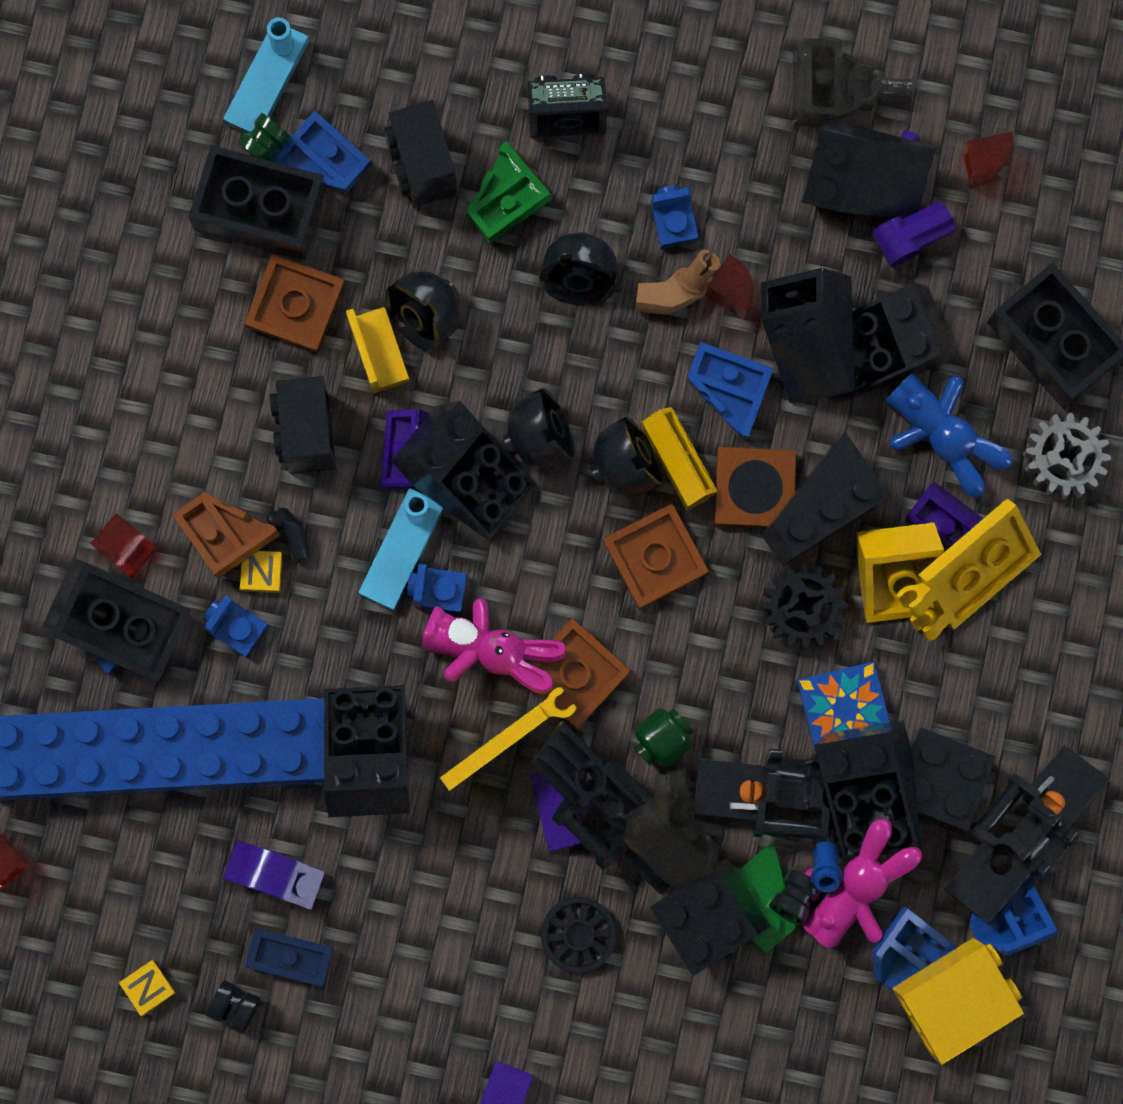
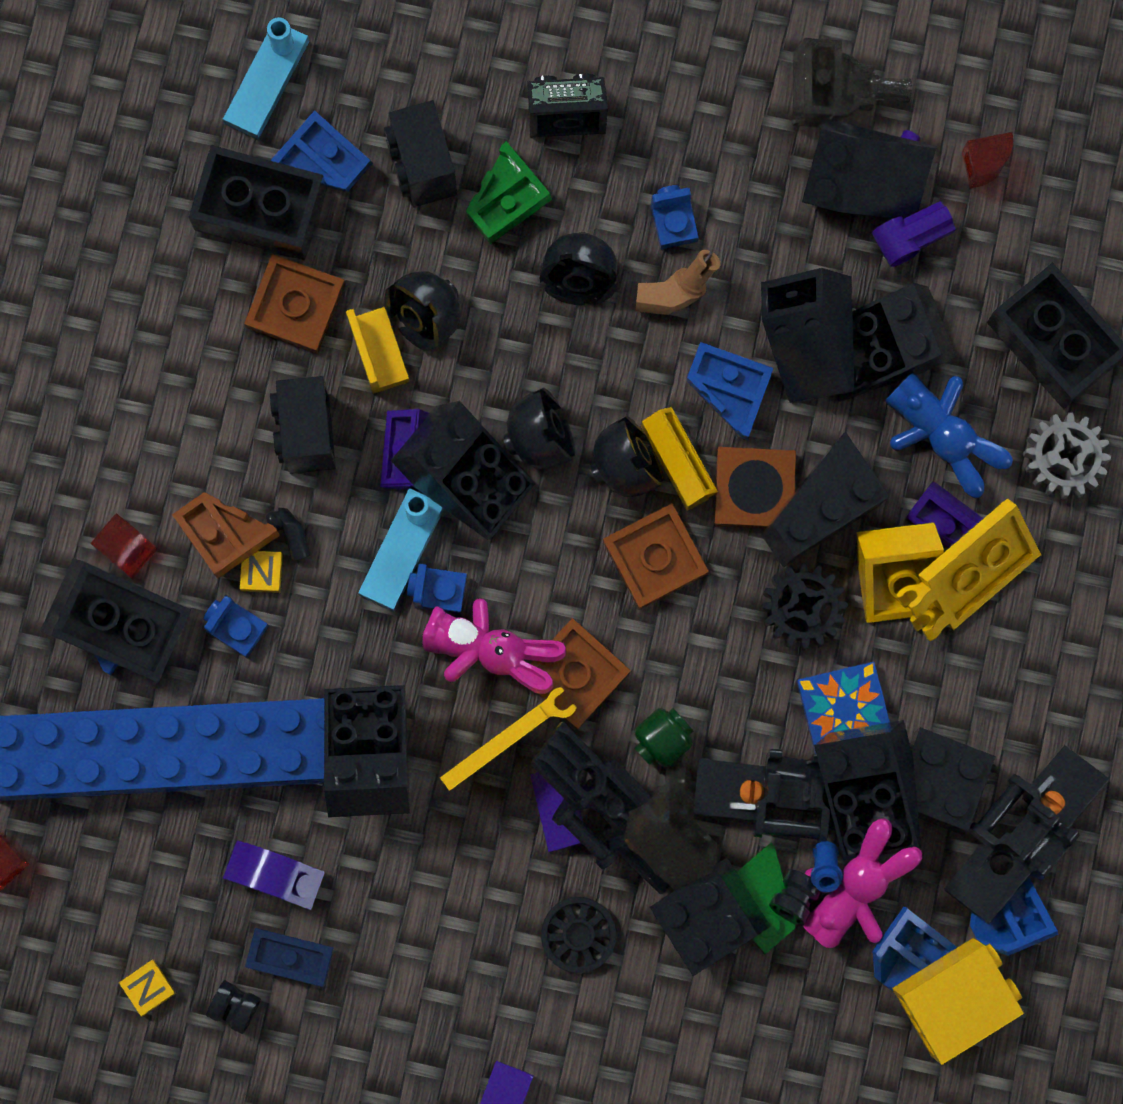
(264, 138): dark green wheel -> none
(732, 287): clear red brick -> none

